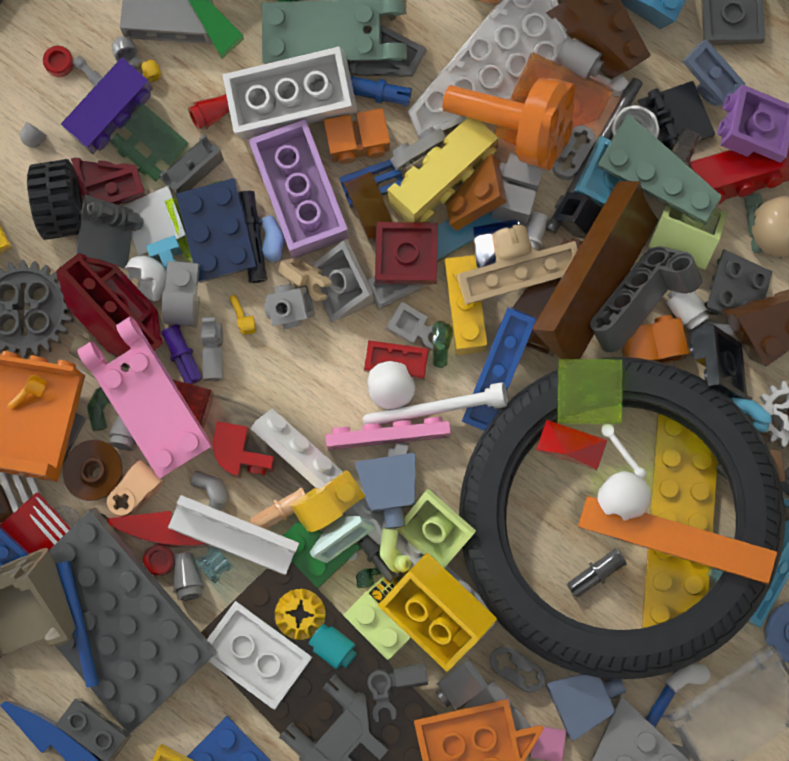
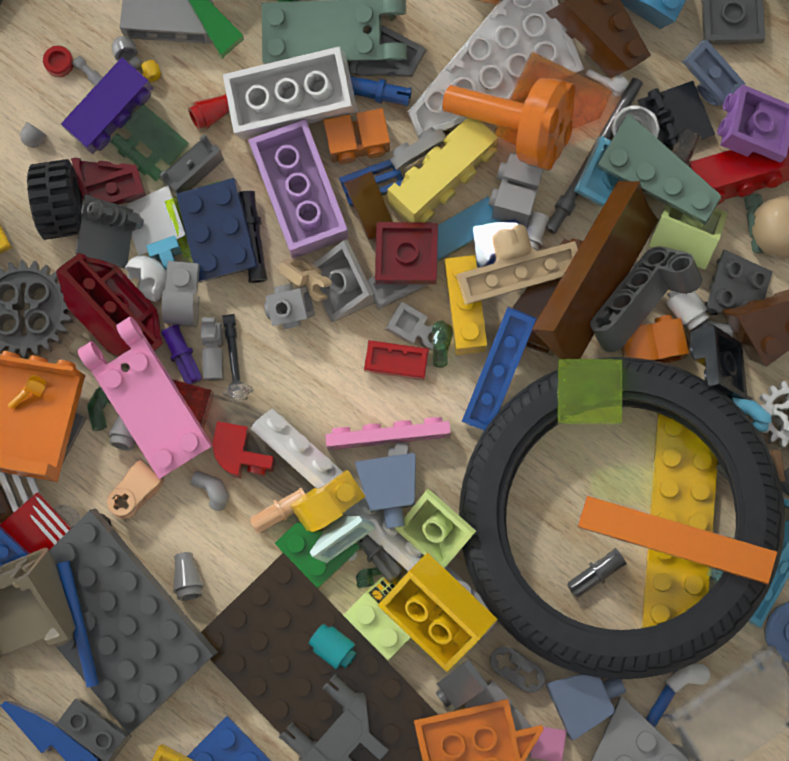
(83, 461): reddish brown dish -> none
(154, 529): red slope -> none
(159, 560): red tile -> none
(214, 564): clear light blue wheel -> none
(233, 535): white fence -> none
(237, 389): none -> black piece
(245, 324): yellow hand -> none
(256, 655): white plate -> none
(273, 239): light blue arm -> none
(309, 625): yellow gear -> none
(381, 684): dark grey bar -> none
(390, 385): white hair -> none
(390, 554): yellowish green arm -> none
(477, 195): dark orange wing -> none
(493, 396): white piece -> none
(571, 445): red slope -> none
(577, 214): black brick -> none
(579, 156): light grey beam -> none
(580, 58): light grey brick -> none
(608, 432): white hinge -> none
(625, 495): white hair -> none

